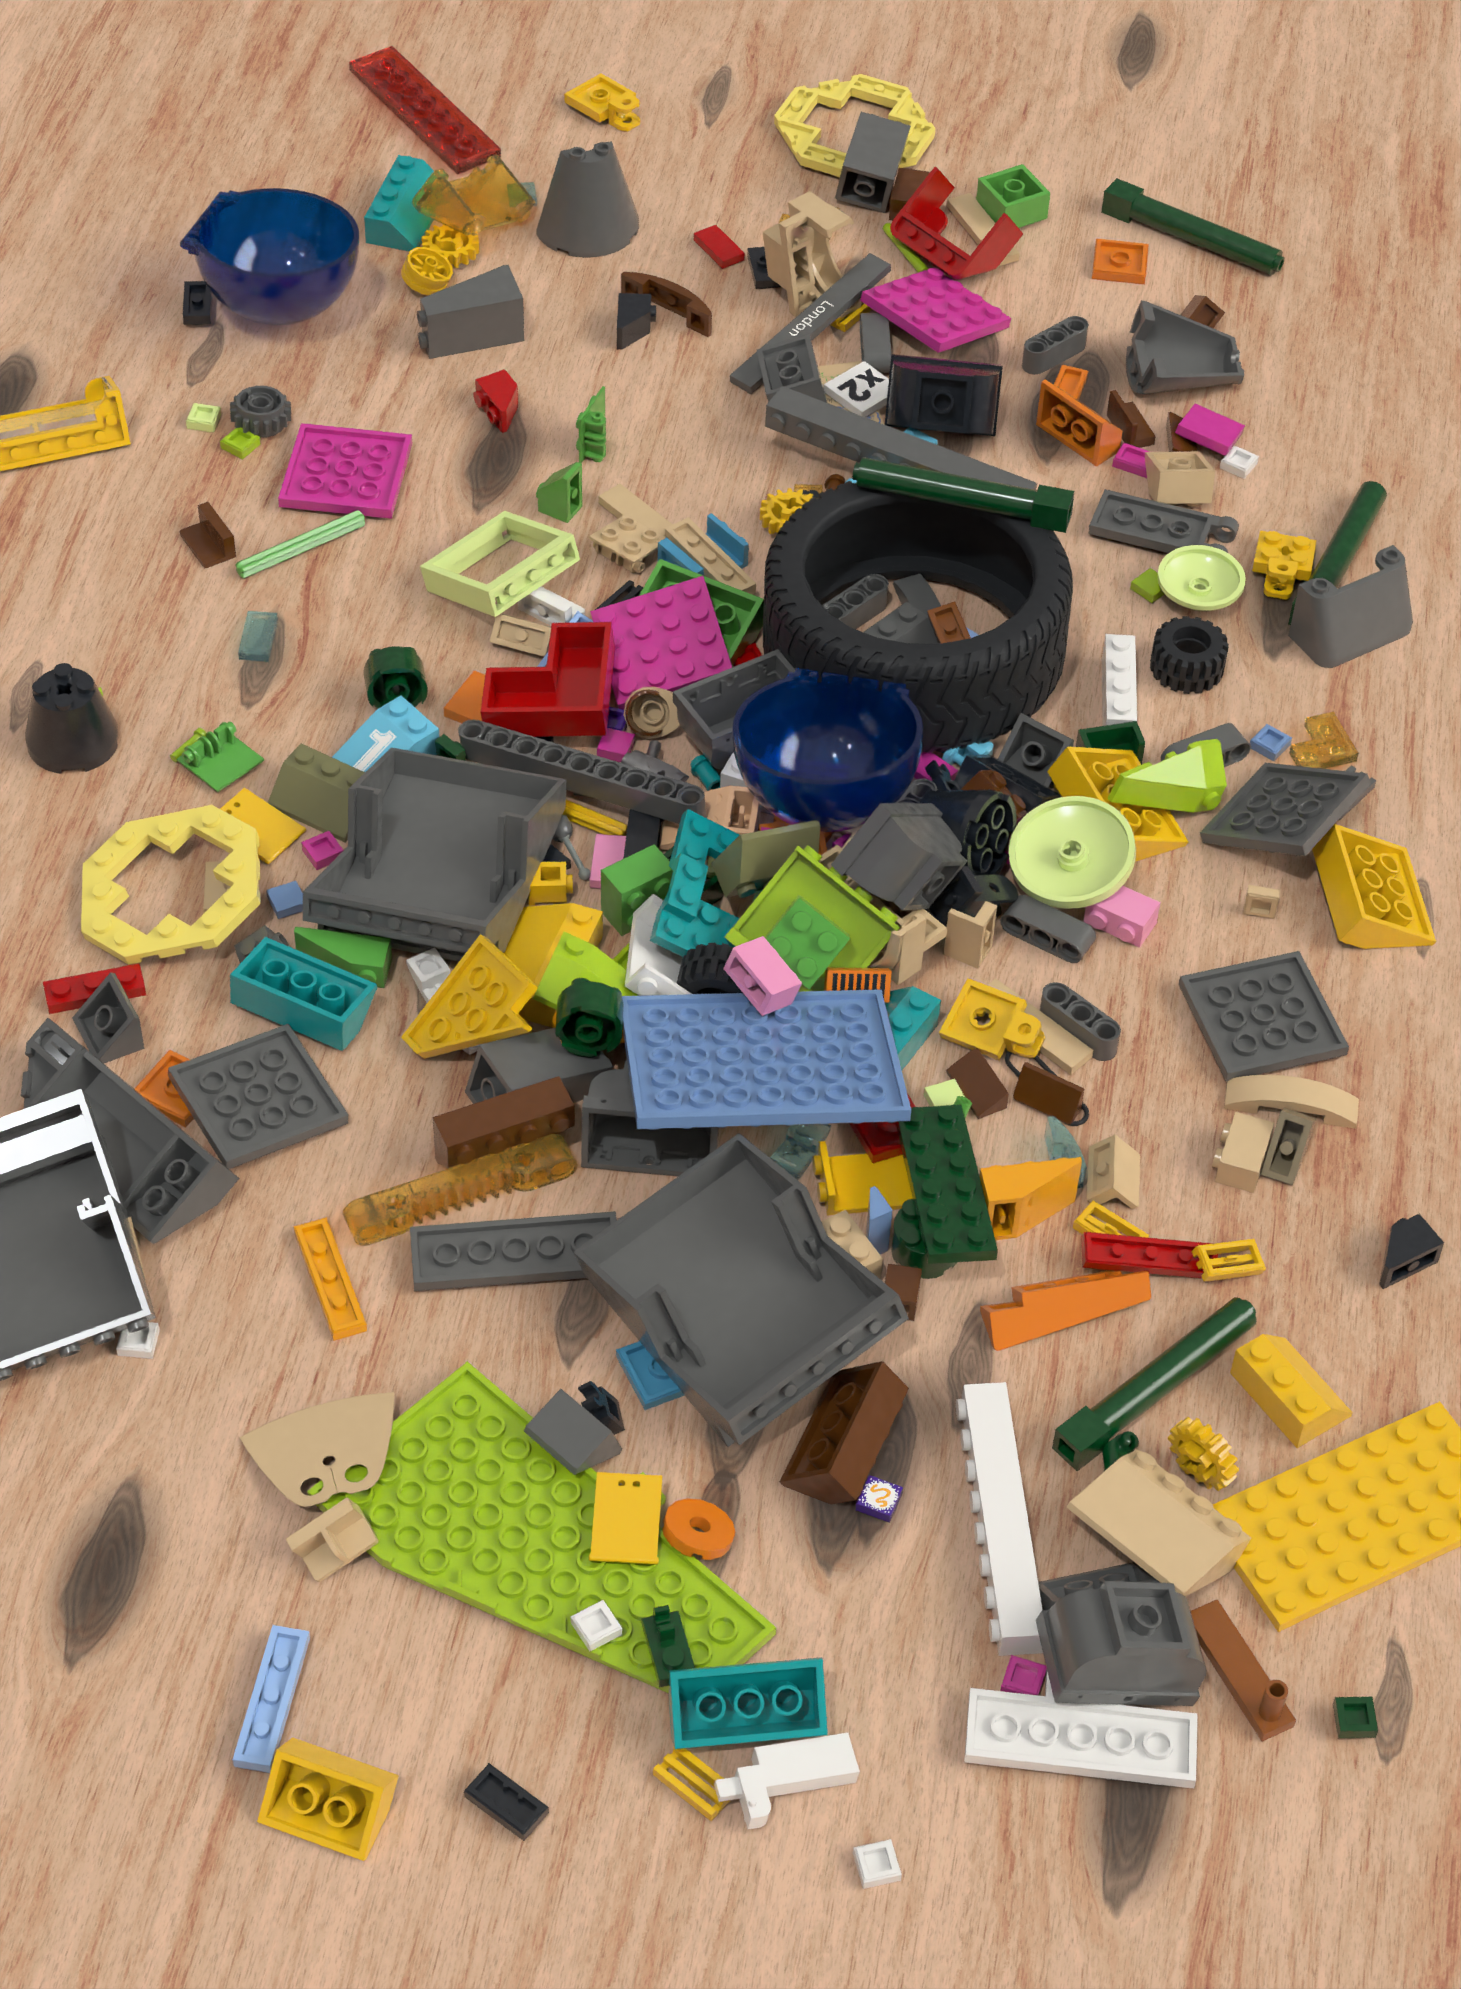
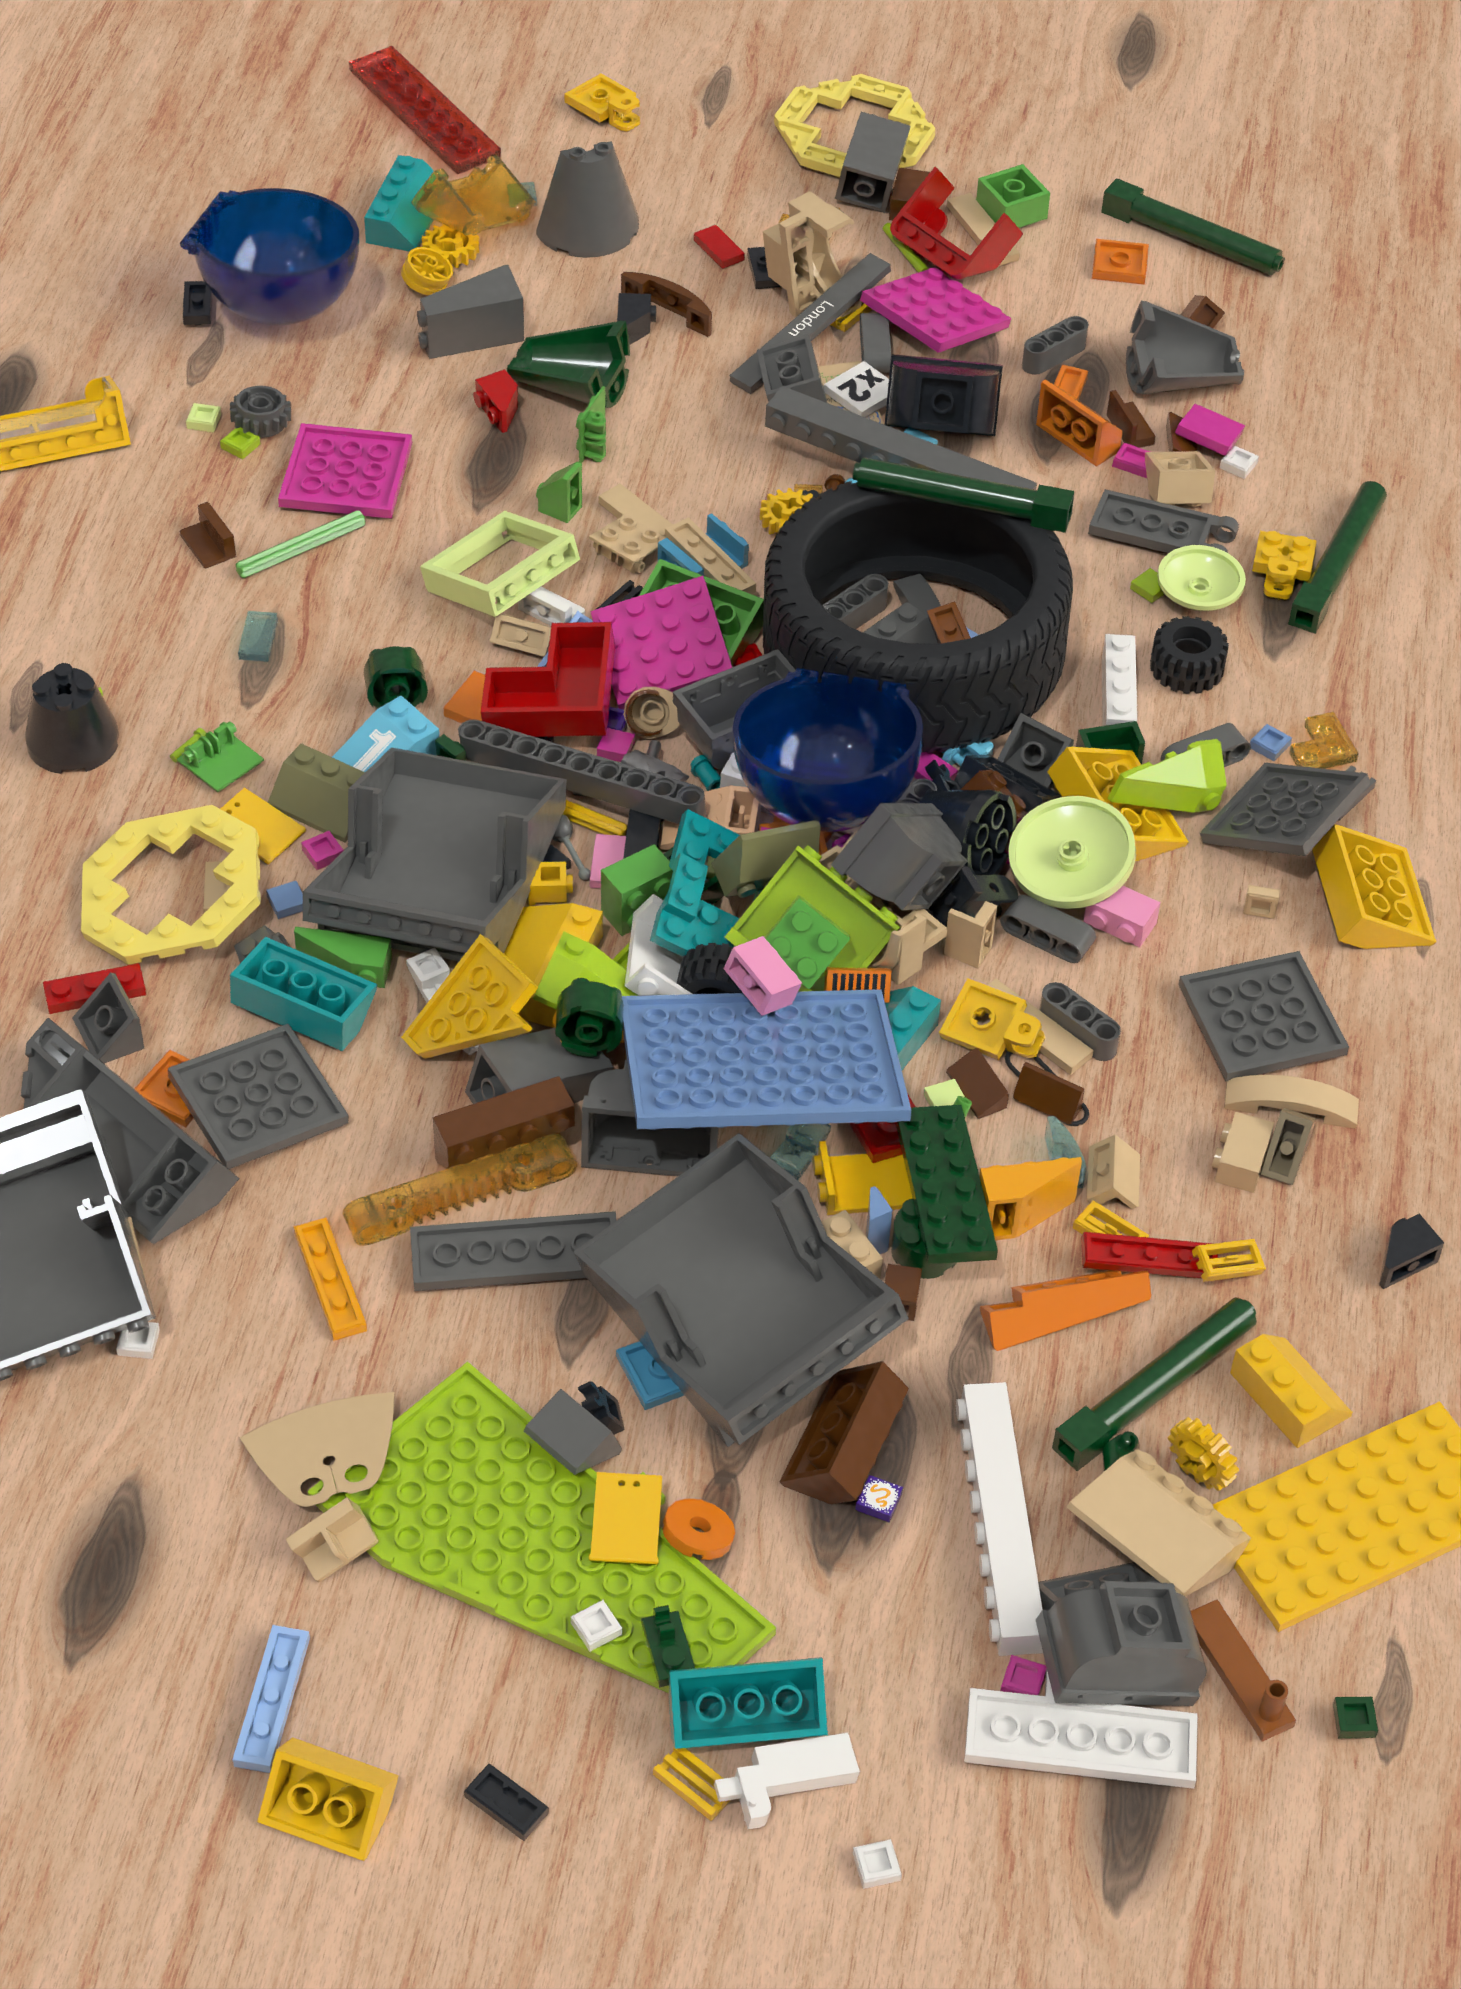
(576, 362): none -> dark green cone
(1355, 618): dark grey windscreen -> none

